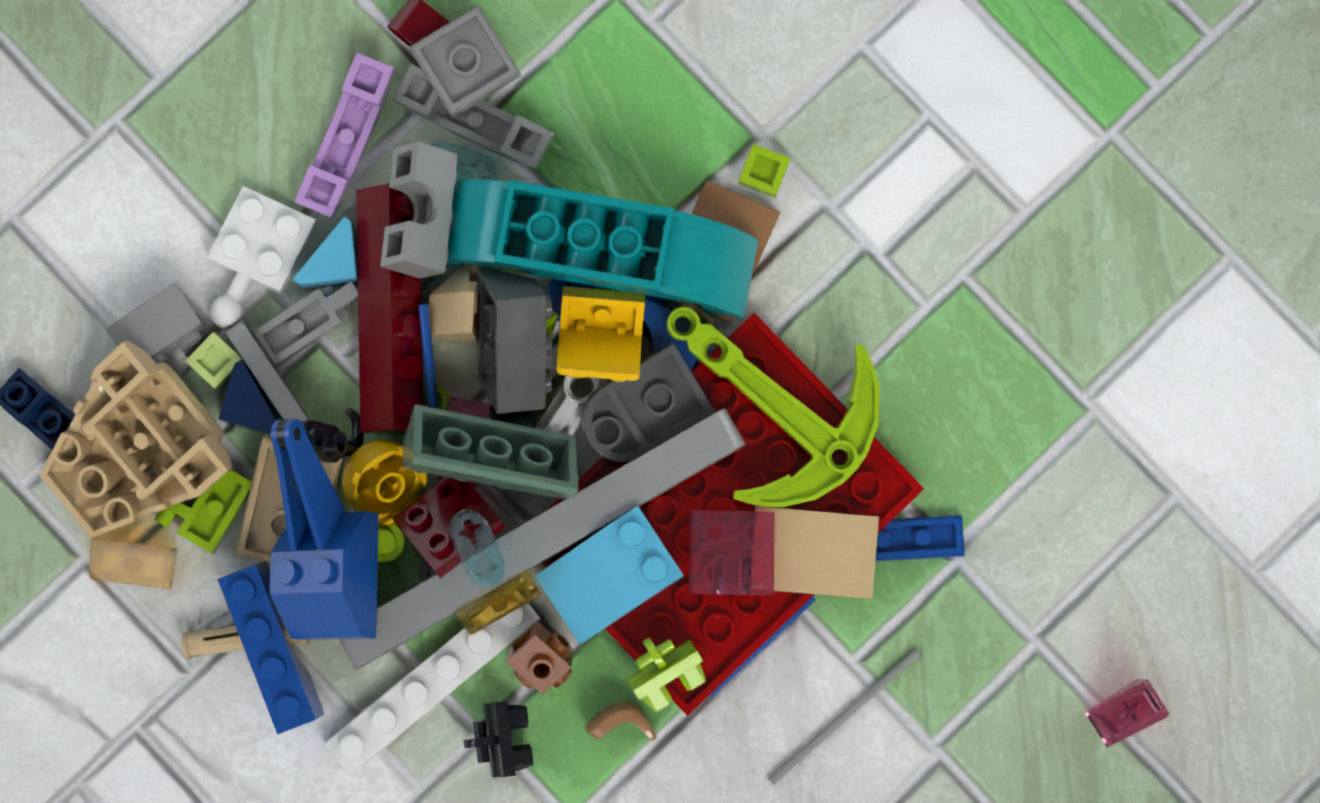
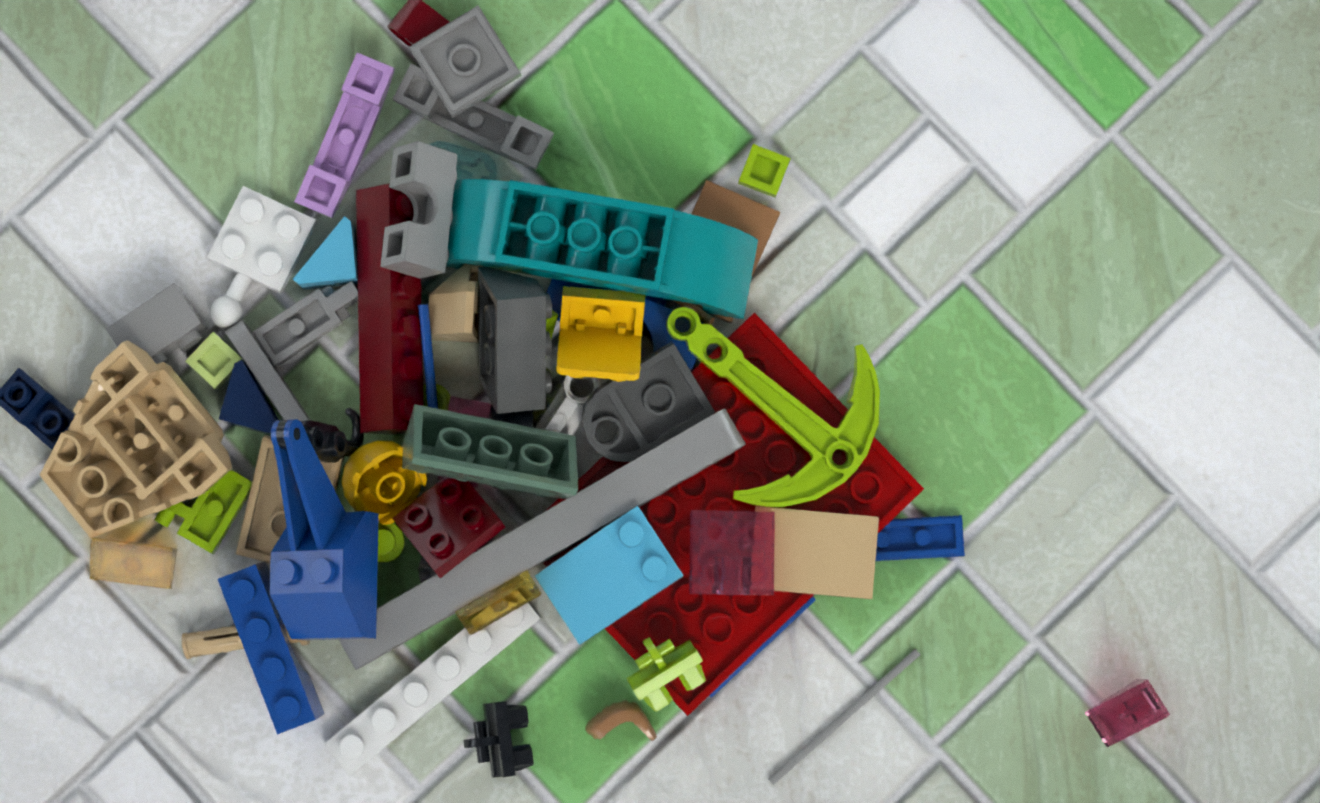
(486, 544): clear light blue beam -> none
(540, 658): dark orange brick -> none

